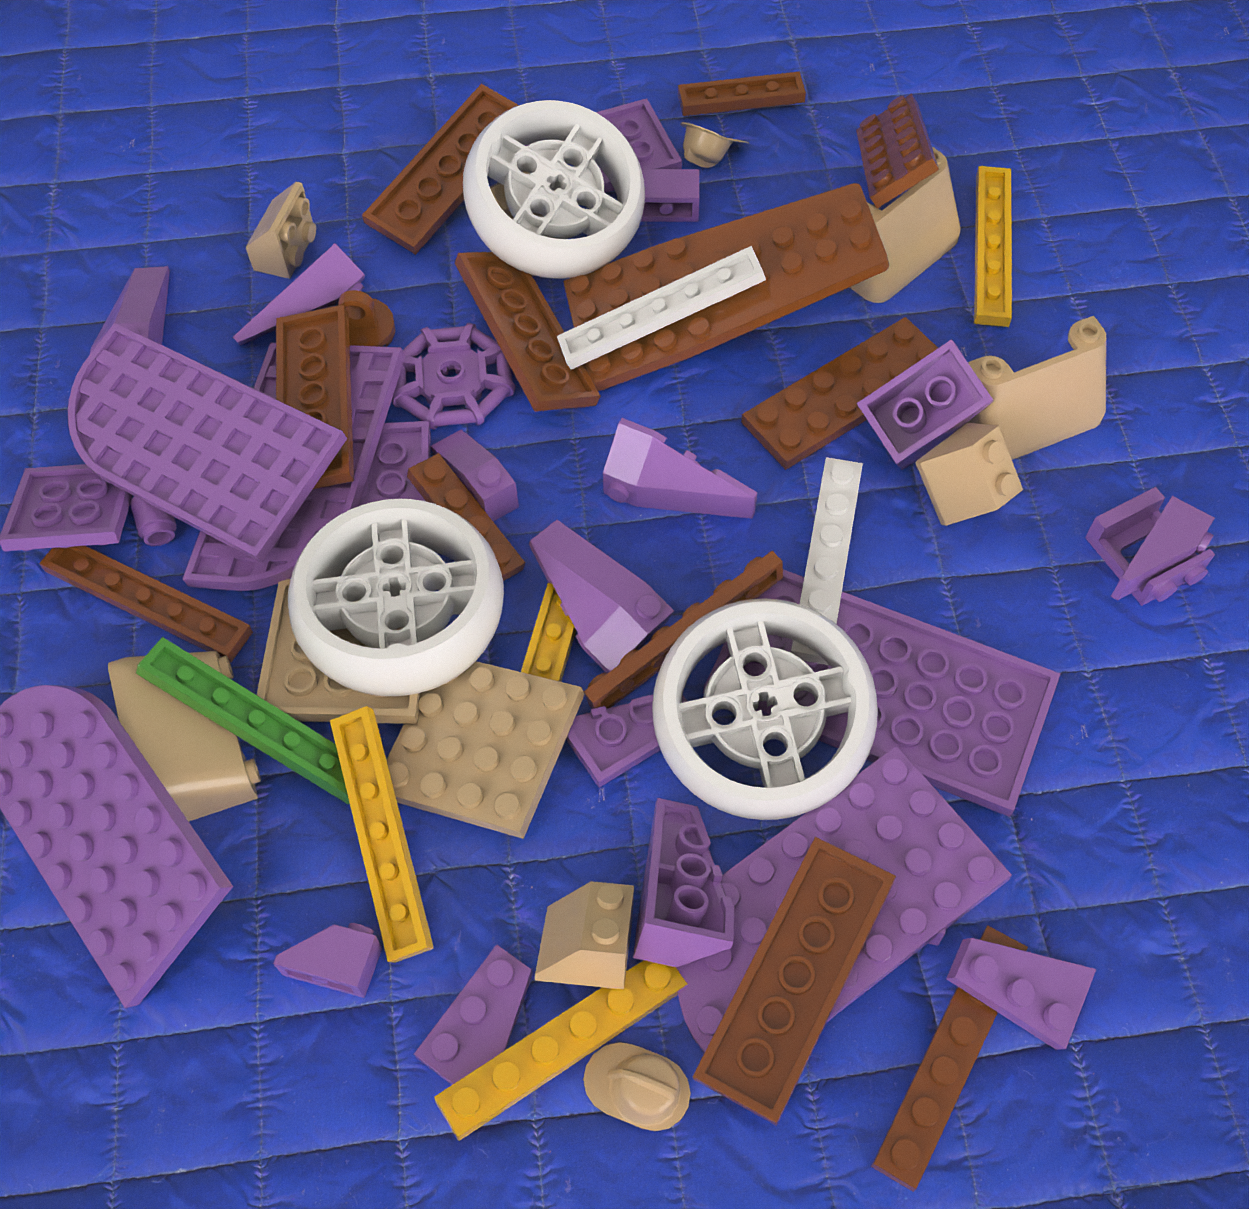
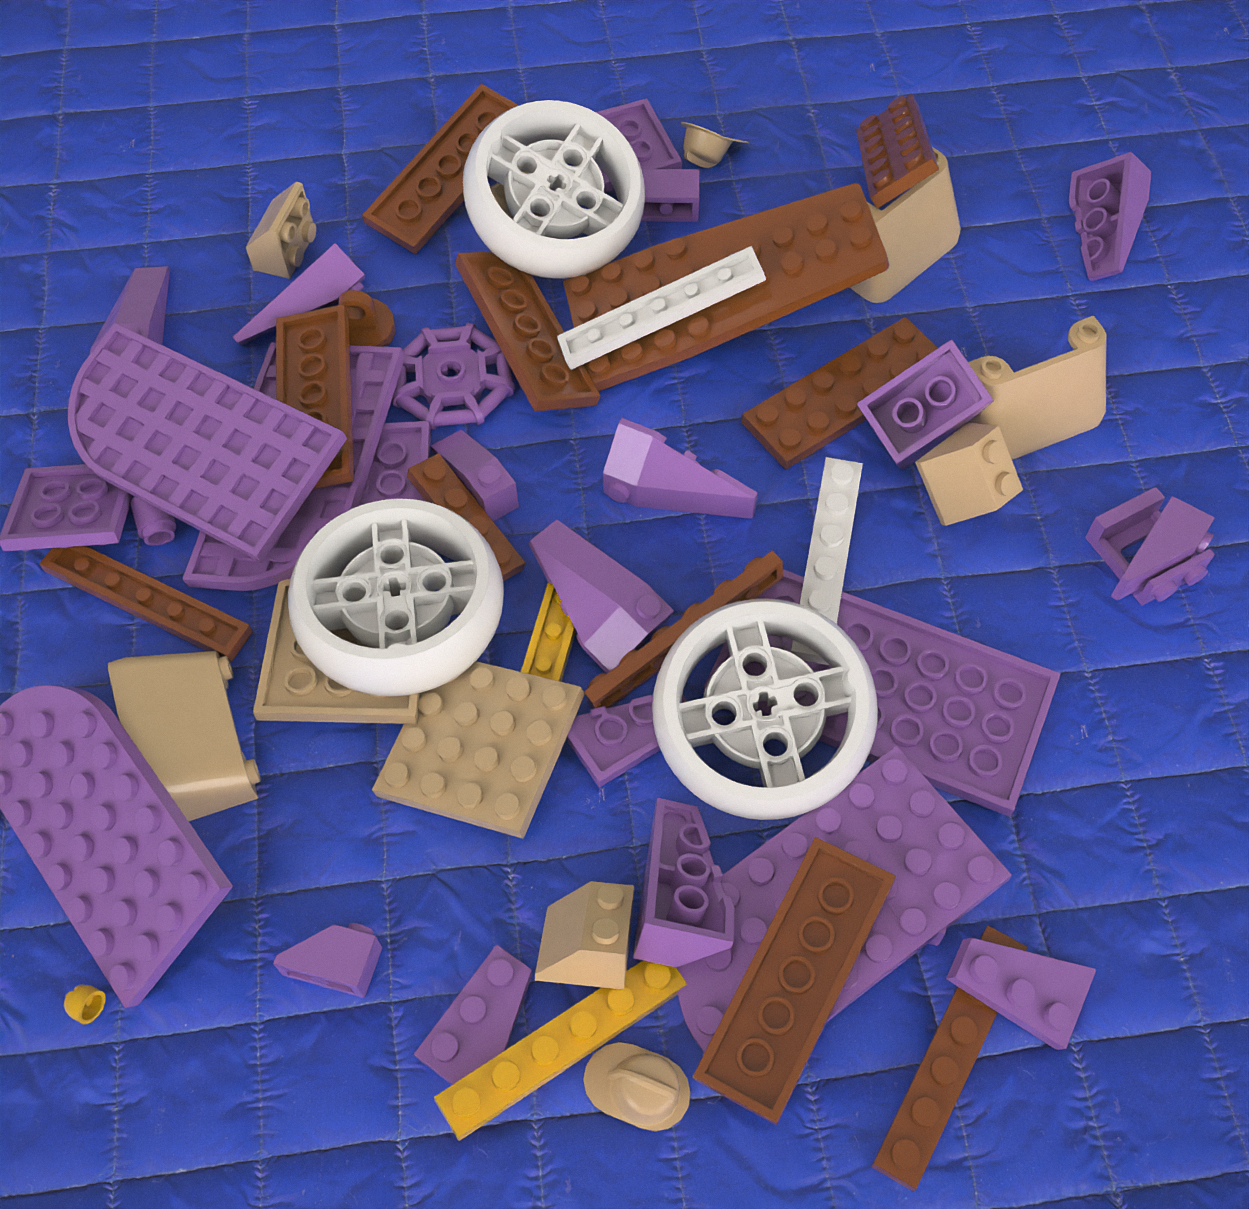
(84, 1003): none -> yellow hinge
(244, 715): bright green plate -> none
(381, 835): yellow plate -> none
(741, 93): dark orange plate -> none
(993, 247): yellow plate -> none
(1108, 211): none -> medium lavender wedge

